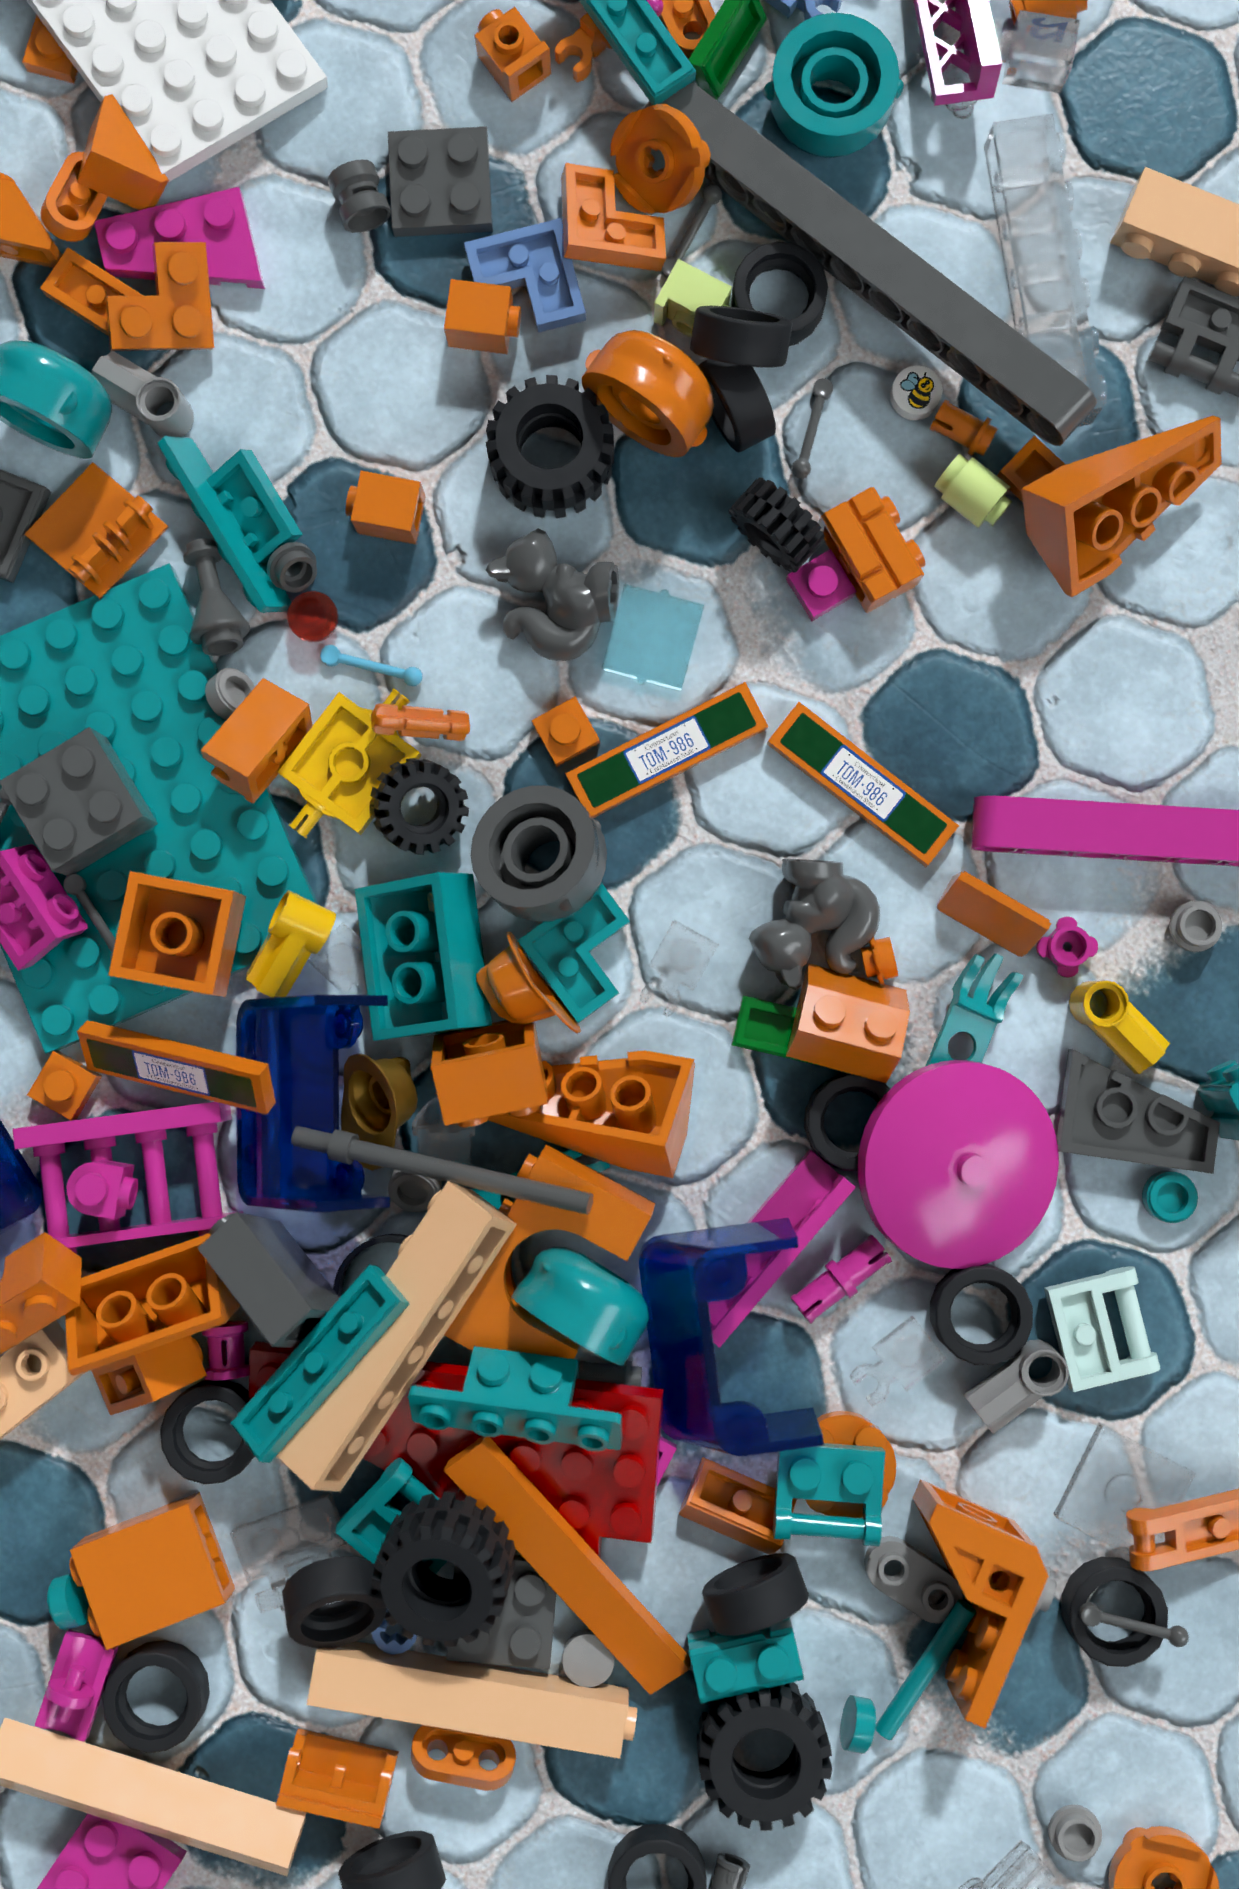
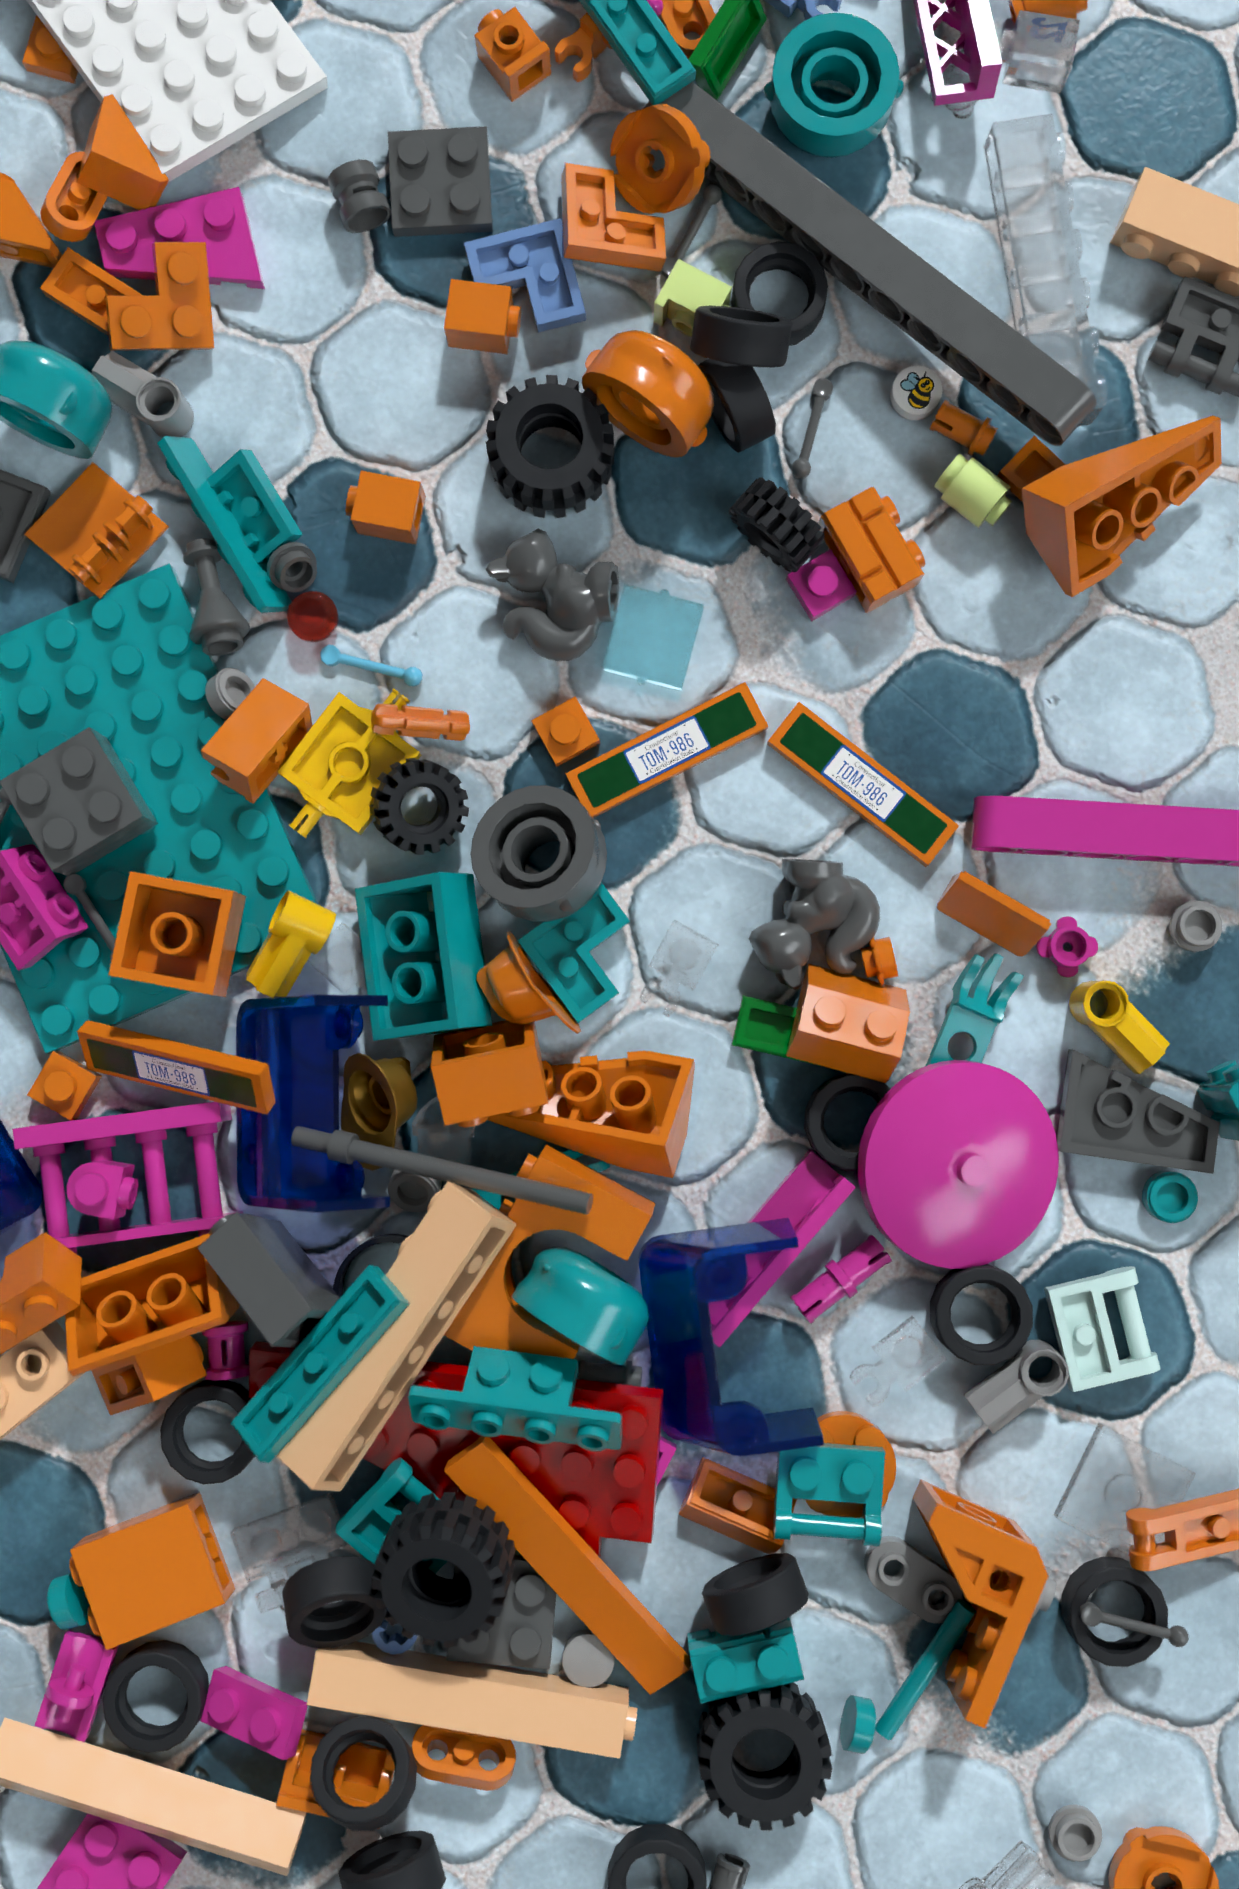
(254, 1712): none -> dark pink plate
(327, 1755): none -> black tyre

